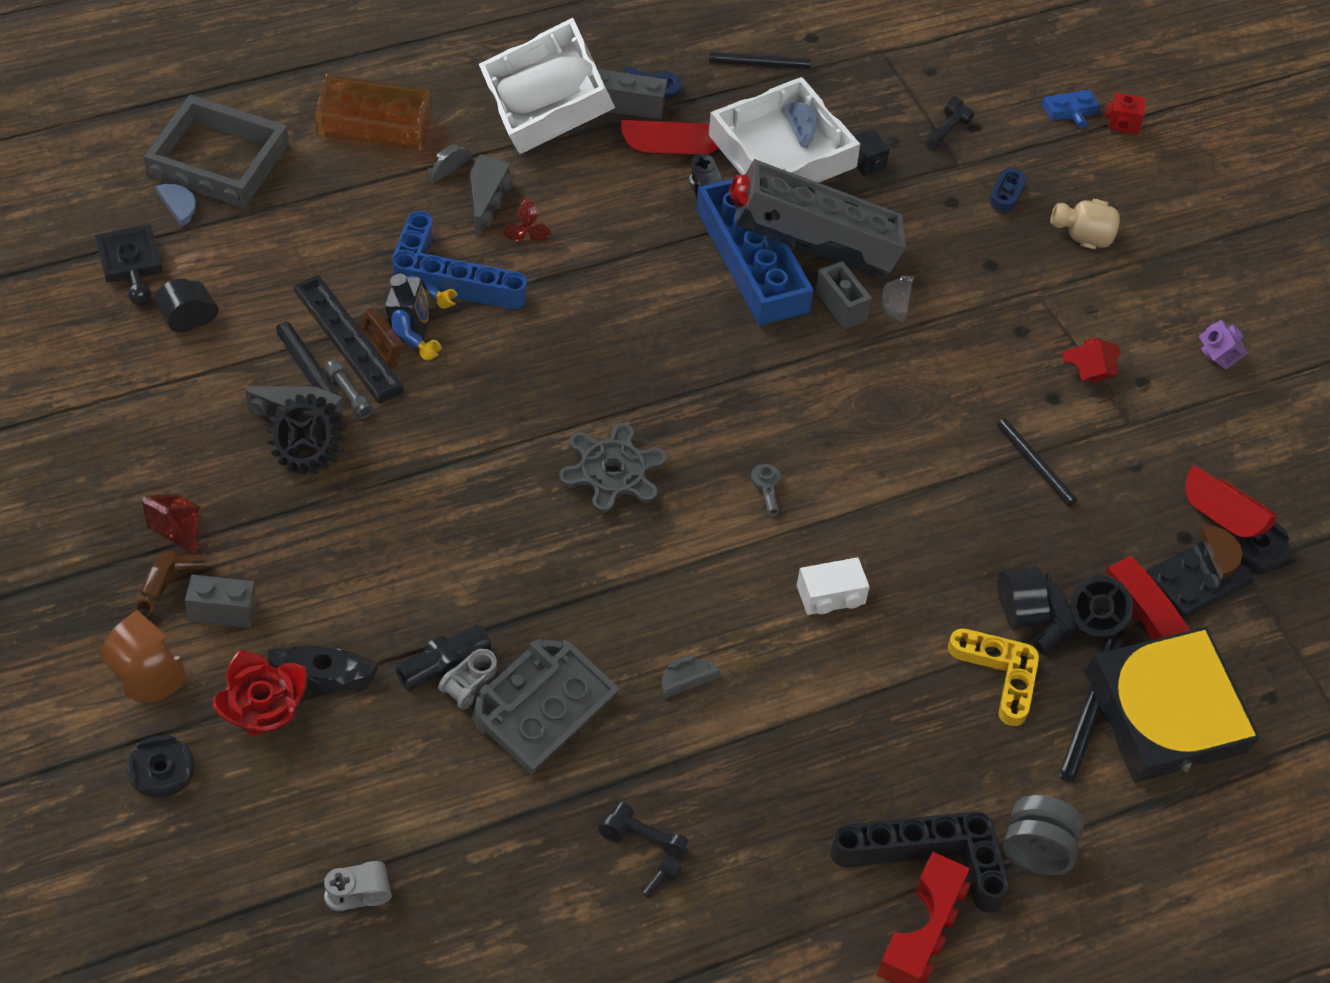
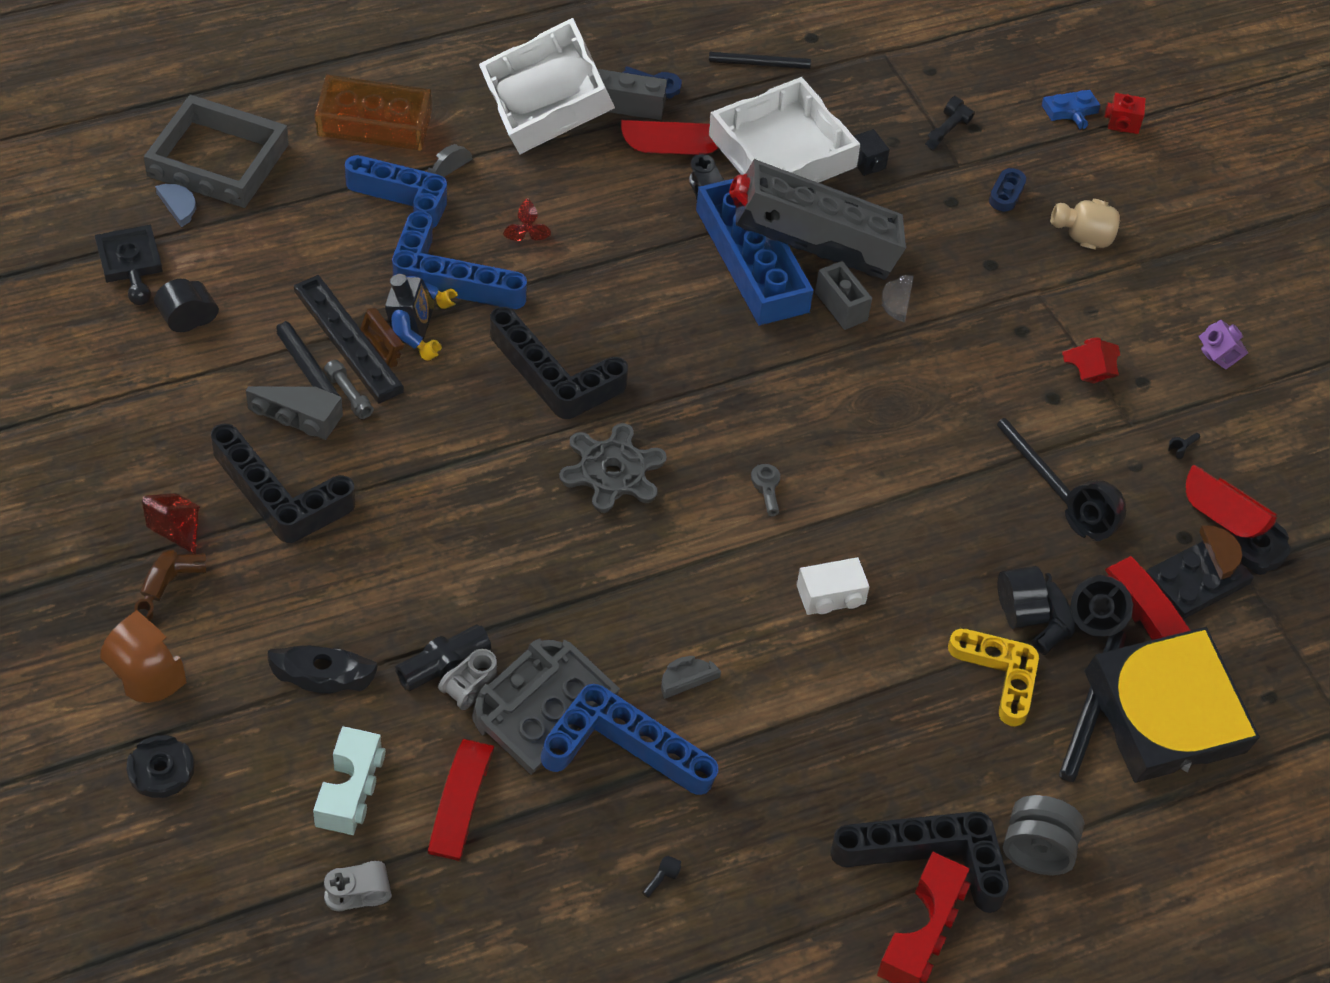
(221, 601): dark grey brick -> none
(252, 677): red brick -> none
(286, 516): none -> black beam
(290, 449): black gear -> none
(342, 805): none -> light aqua arch
(398, 184): none -> blue beam
(459, 799): none -> red slope
(487, 187): dark grey slope -> none
(563, 393): none -> black beam
(620, 821): black brick -> none
(628, 737): none -> blue beam
(803, 122): sand blue tile -> none
(1095, 509): none -> black cylinder
(1182, 444): none -> black hand

